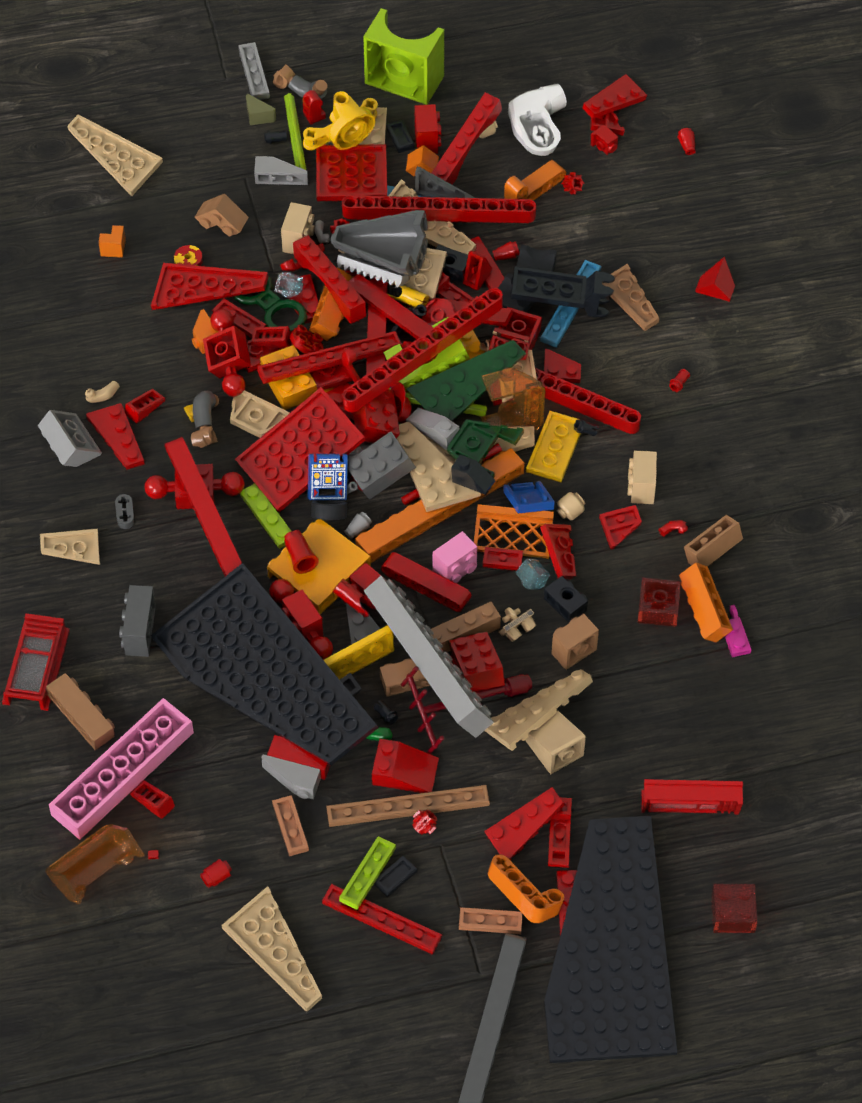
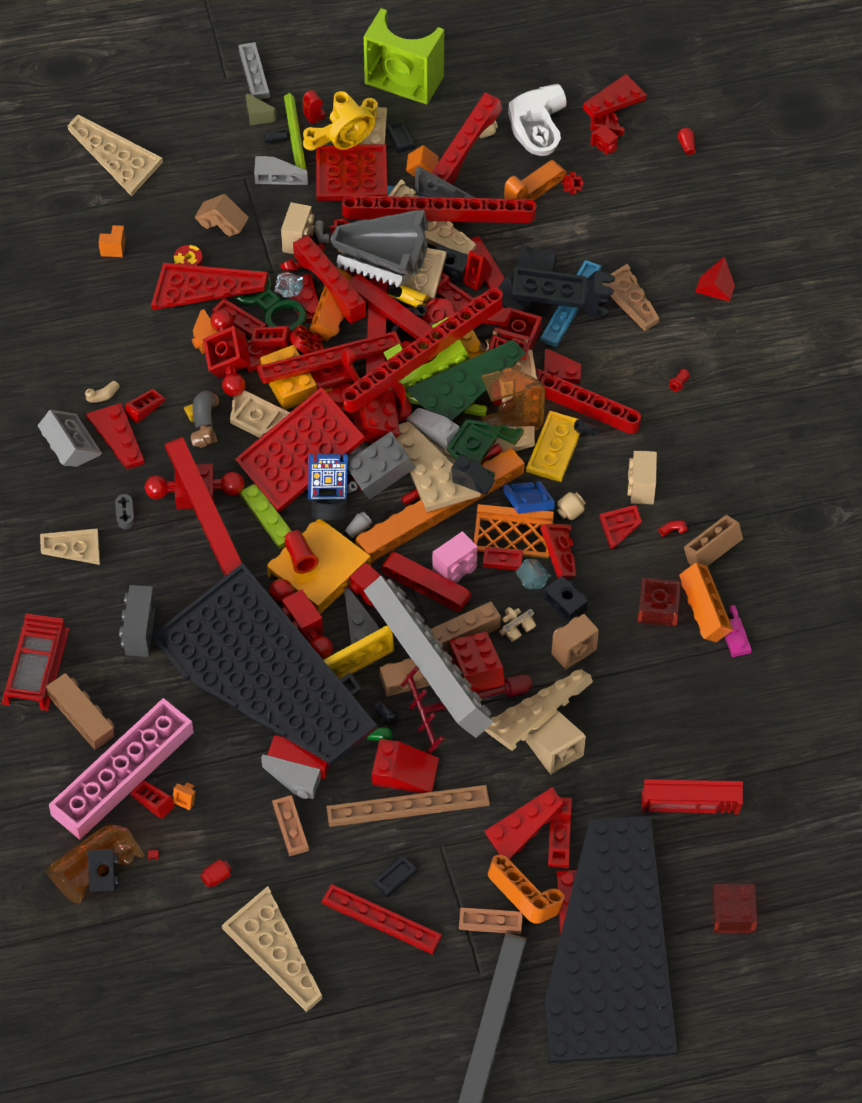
(96, 859): none -> black brick
(184, 795): none -> orange tile
(298, 84): piece -> none
(352, 597): red piece -> none
(367, 873): lime plate -> none
(424, 821): red gear -> none
(427, 127): red brick -> none
(506, 251): red cone -> none

